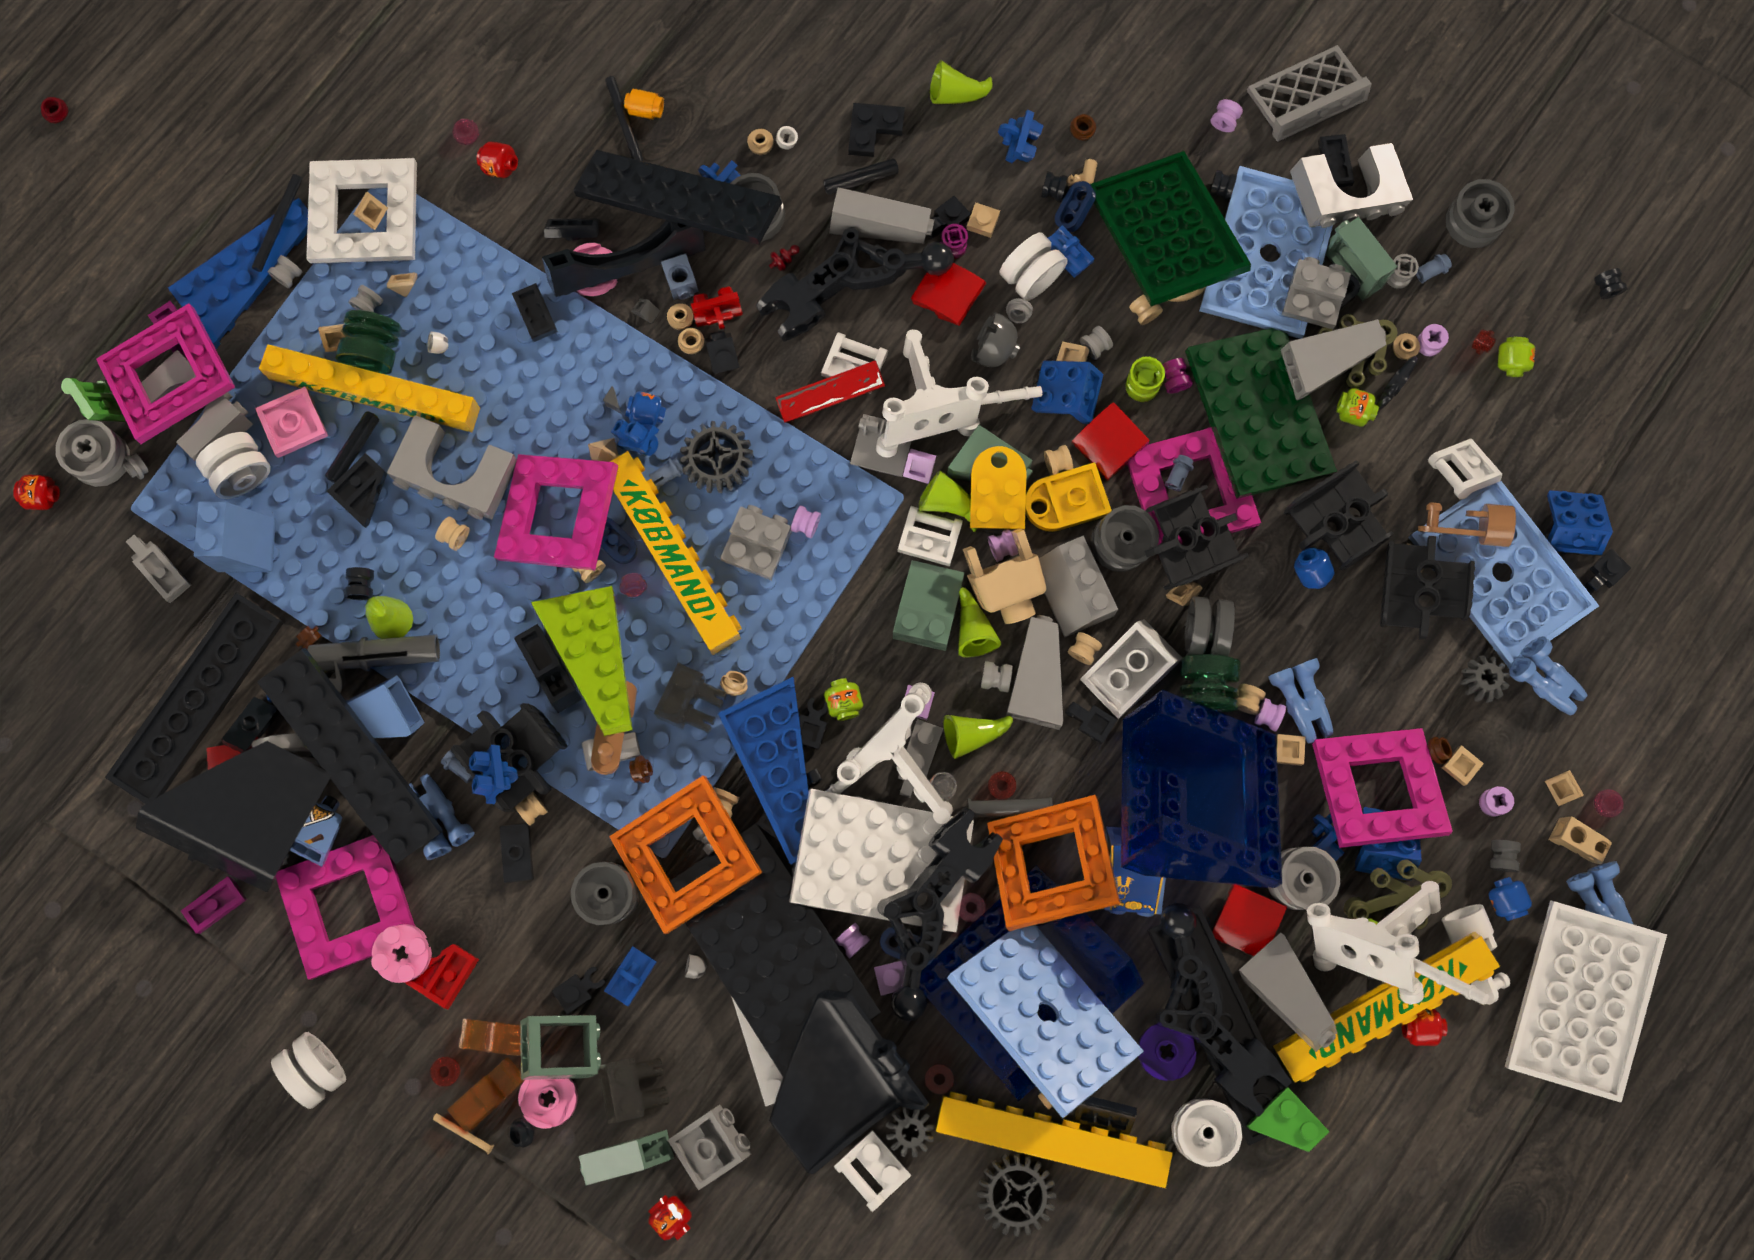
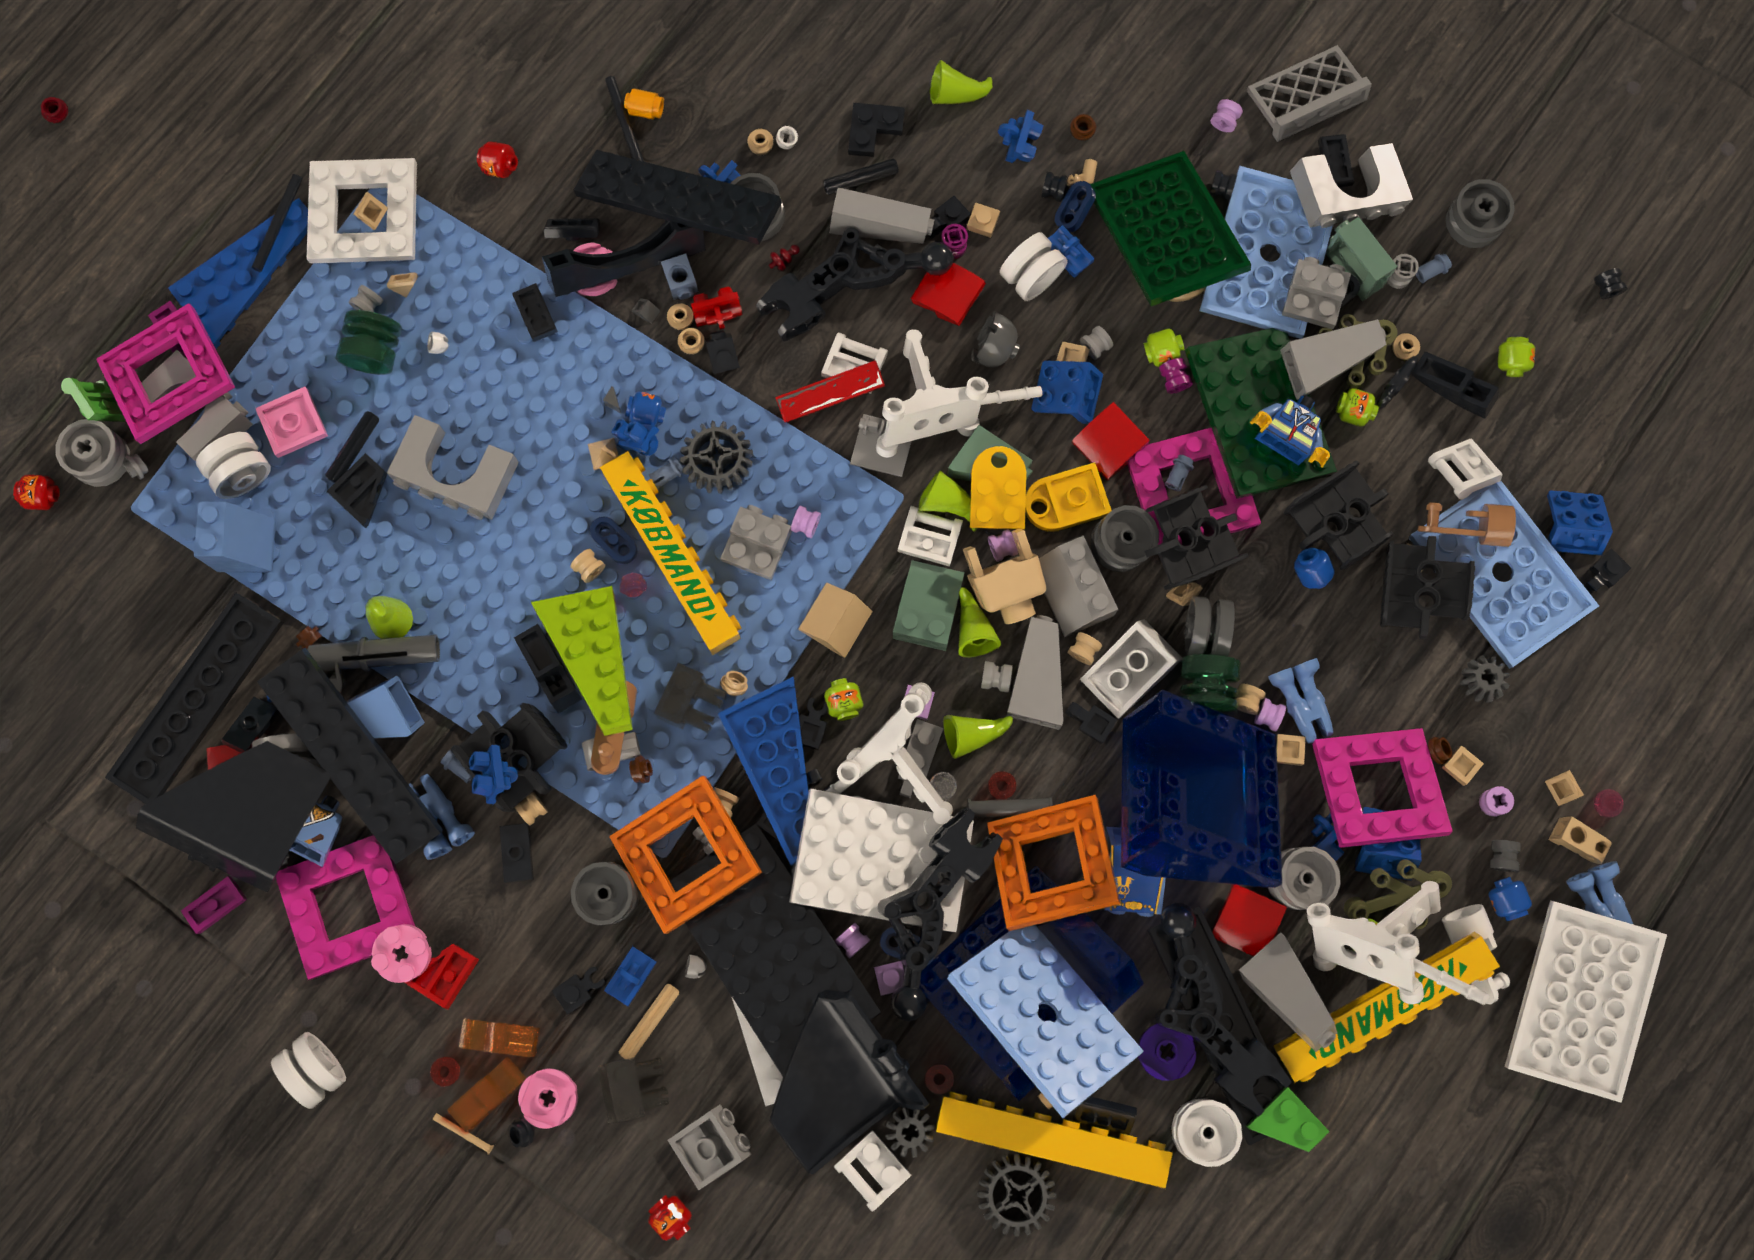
(158, 569): light grey hinge -> none
(285, 271): light grey wheel -> none
(330, 336): tan slope -> none
(359, 583): black wheel -> none
(369, 388): yellow brick -> none
(452, 533): tan wheel -> none
(465, 131): clear pink plate -> none
(531, 1047): sand green window -> none
(581, 550): dark pink plate -> none
(626, 1157): slope -> none
(649, 1022): none -> tan axle
(835, 619): none -> tan slope
(919, 466): lavender plate -> none
(980, 907): clear pink plate -> none
(1019, 310): light grey plate -> none
(1058, 460): tan wheel -> none
(1144, 310): tan wheel -> none
(1145, 379): lime wheel -> none
(1163, 347): none -> lime head
(1292, 431): none -> torso
(1425, 1029): red head -> none
(1432, 346): lavender wheel -> none
(1456, 384): none -> black slope
(1484, 342): clear red plate -> none
(1557, 683): medium blue piece -> none

